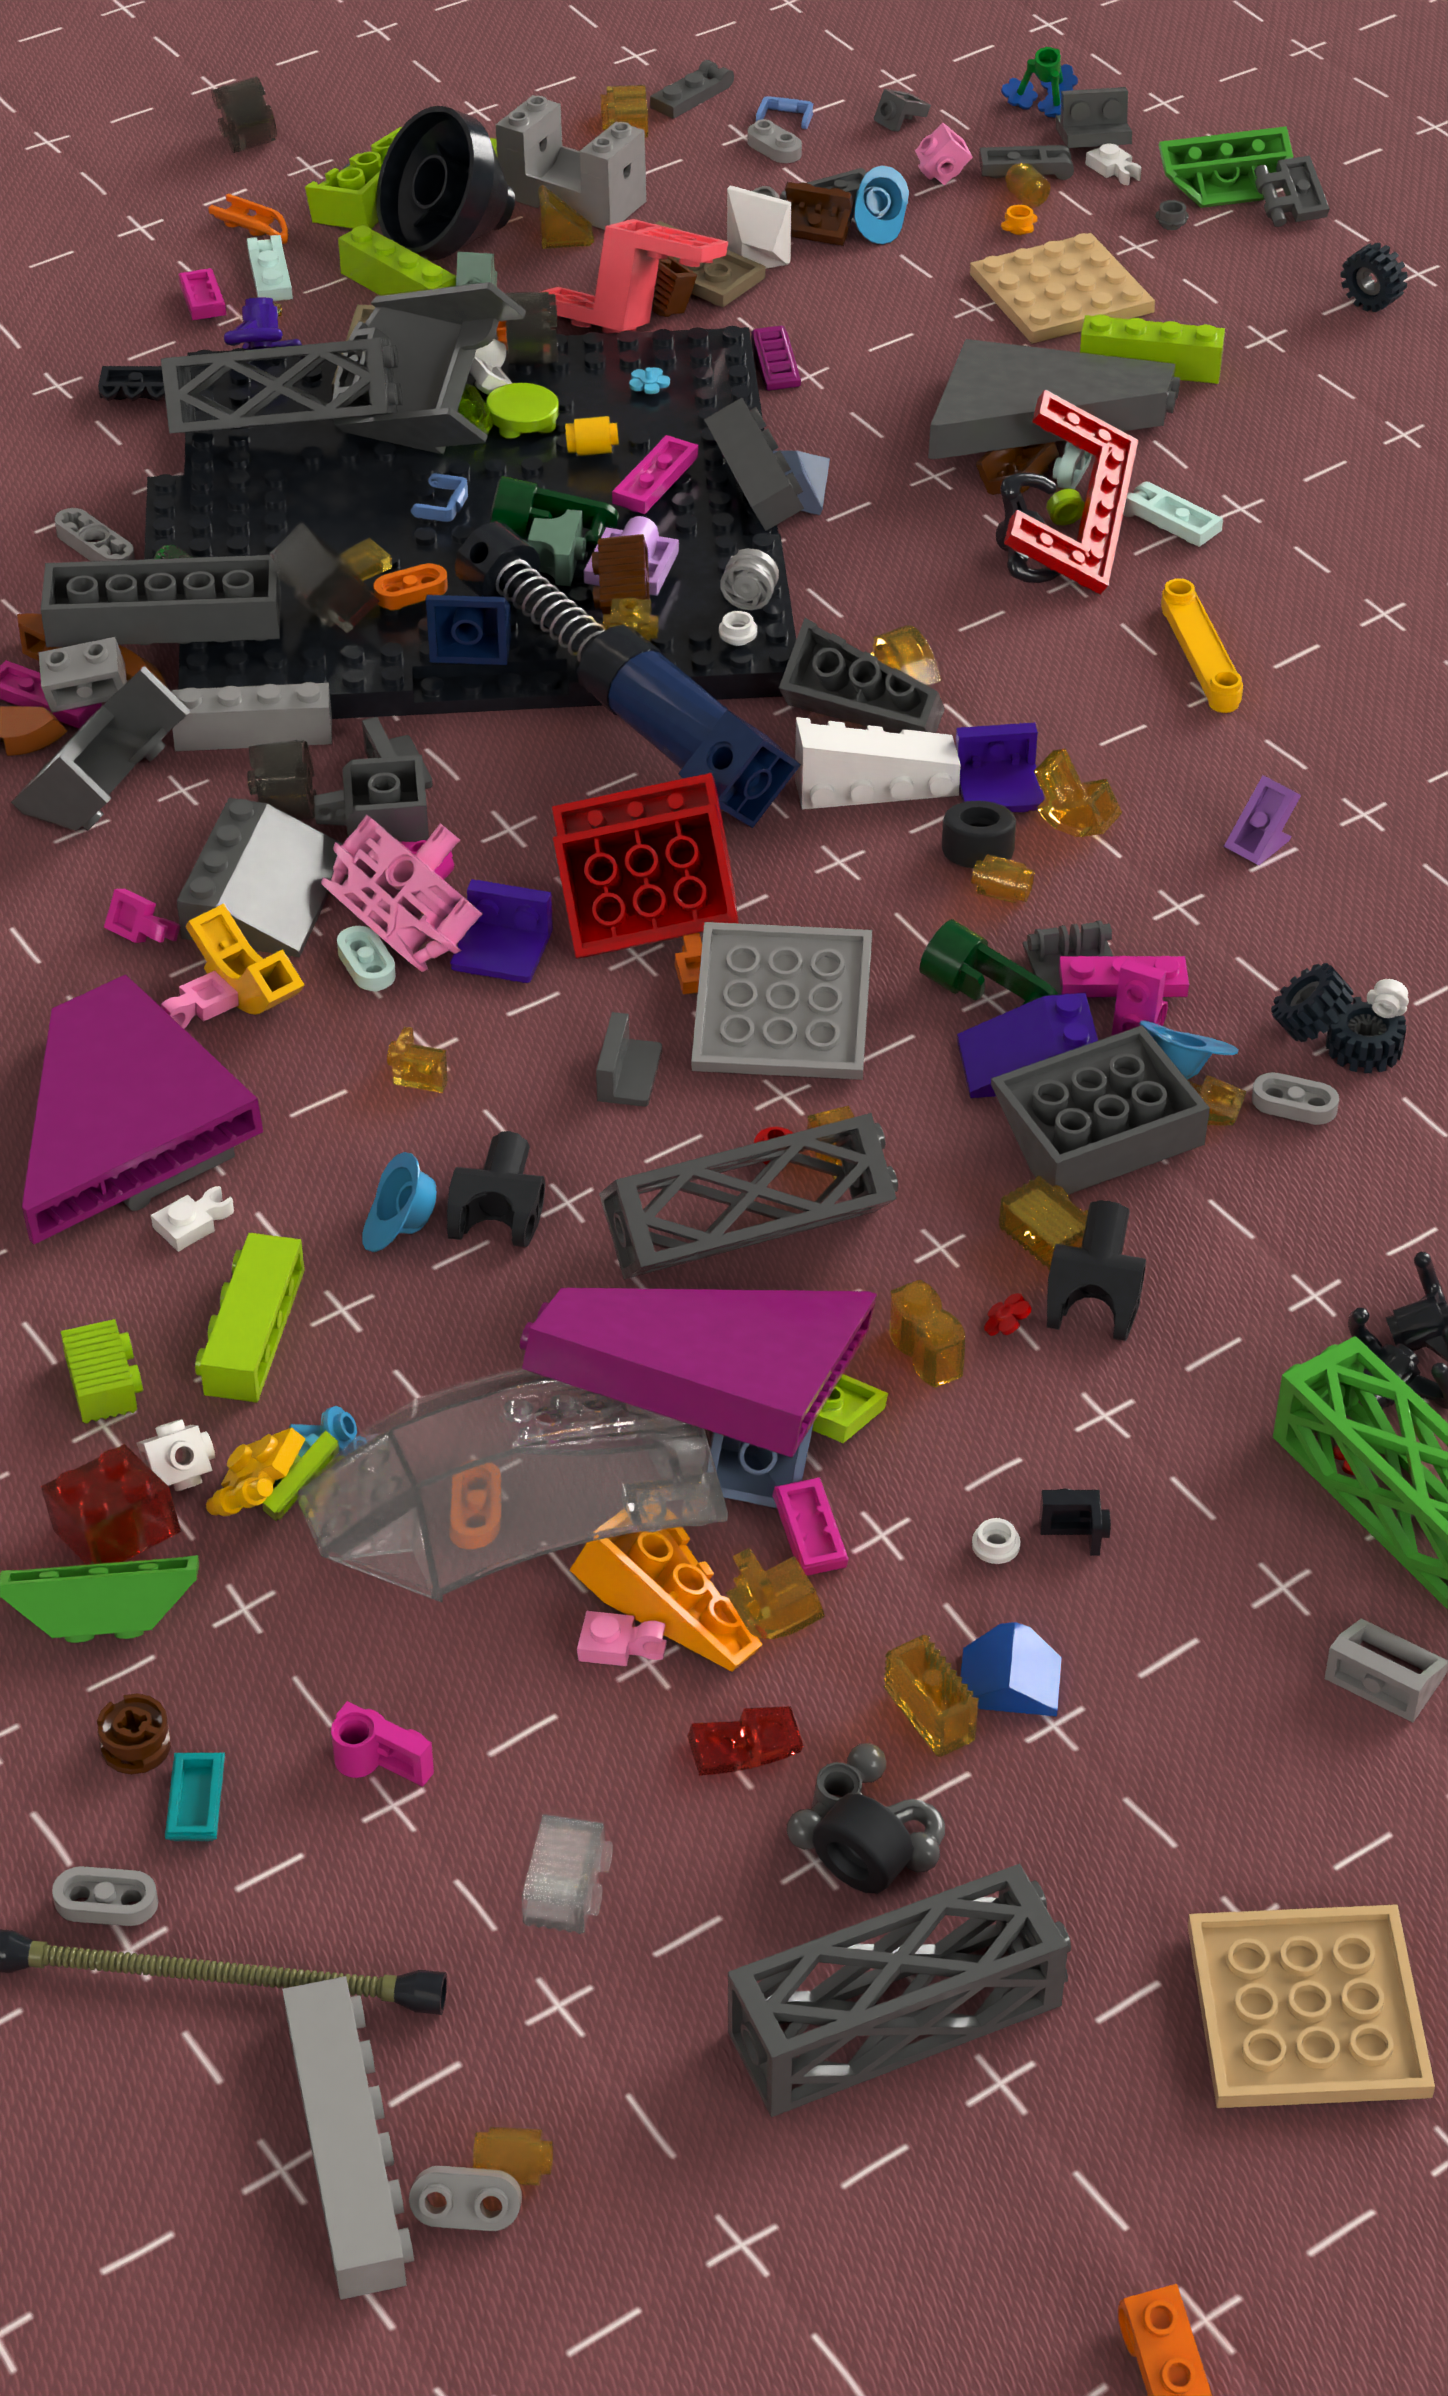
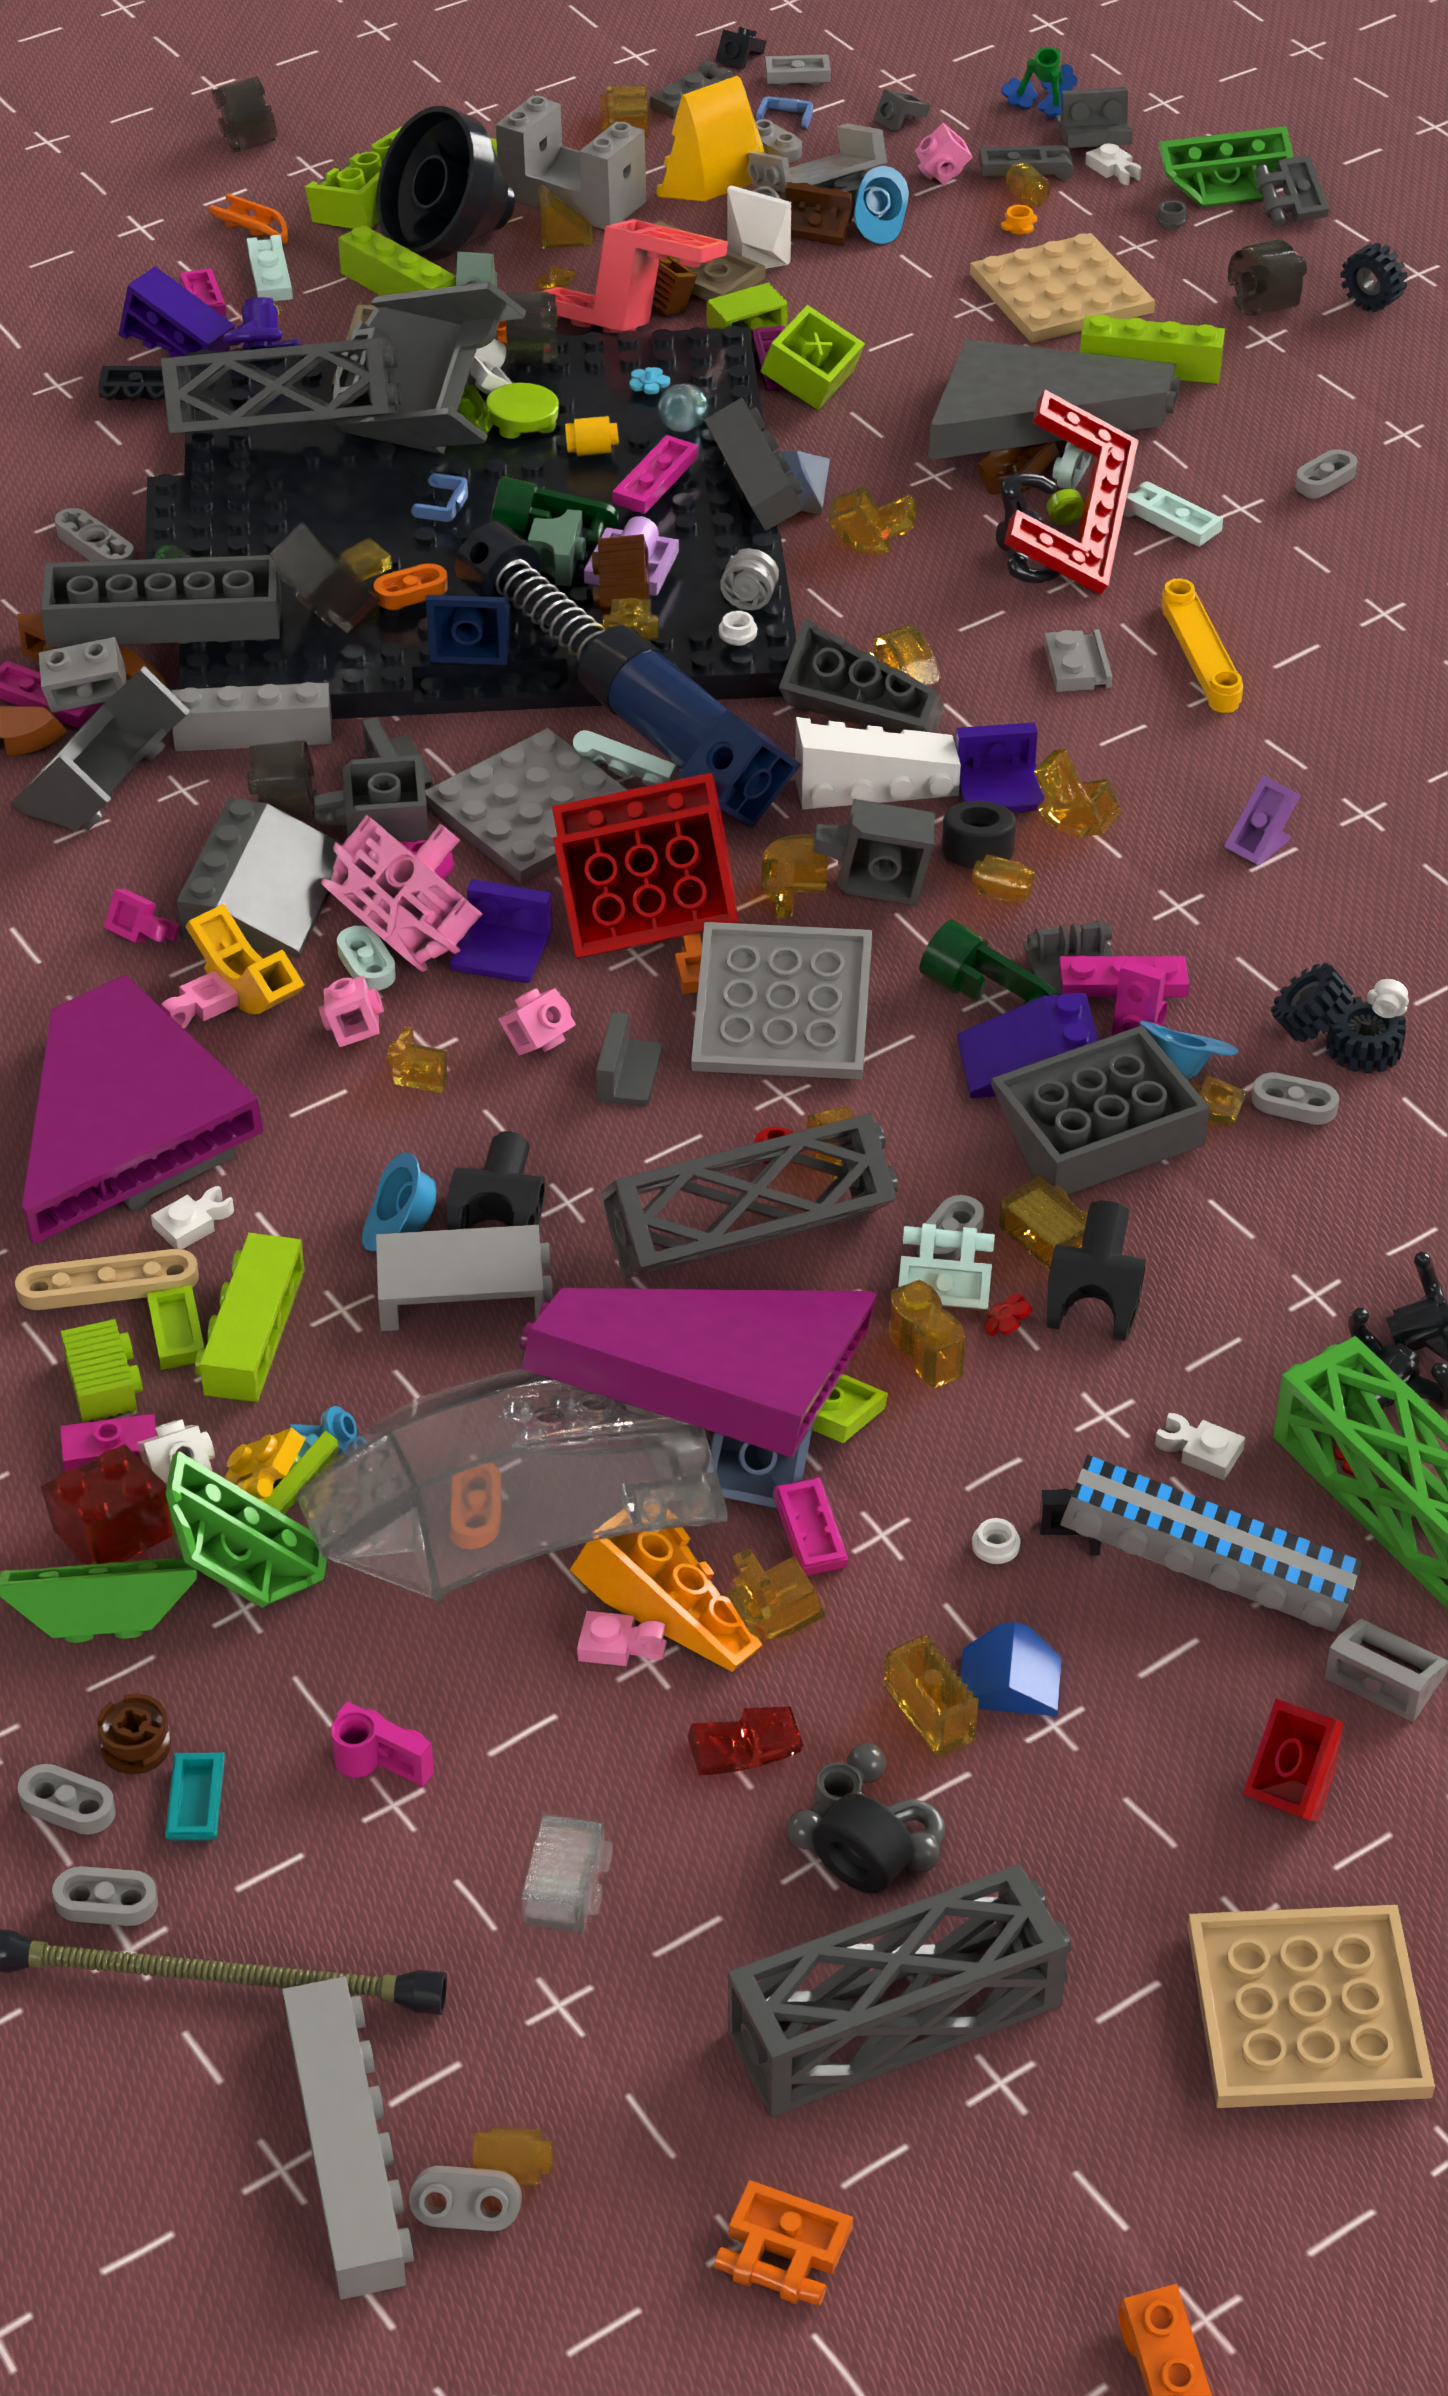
(70, 1799): none -> light grey plate
(89, 1440): none -> dark pink plate
(104, 1279): none -> tan plate
(171, 317): none -> dark purple wedge
(175, 1326): none -> lime tile
(239, 1536): none -> bright green wedge
(351, 1010): none -> bright pink brick
(460, 1268): none -> light grey panel
(509, 800): none -> light grey plate
(537, 1021): none -> bright pink brick
(556, 278): none -> clear yellow plant
(624, 759): none -> light aqua plate
(683, 407): none -> clear light blue head
(711, 143): none -> yellow wedge
(735, 47): none -> black bracket
(750, 308): none -> lime brick
(789, 2228): none -> orange plate
(792, 867): none -> clear yellow brick
(797, 69): none -> light grey plate
(812, 357): none -> lime brick
(859, 150): none -> light grey panel
(870, 527): none -> clear yellow brick
(880, 850): none -> dark grey hinge
(955, 1214): none -> light grey plate
(957, 1283): none -> light aqua plate
(1077, 660): none -> light grey plate
(1203, 1448): none -> white plate
(1211, 1543): none -> light grey brick
(1266, 277): none -> clear smoke brick
(1295, 1760): none -> red slope
(1326, 473): none -> light grey plate

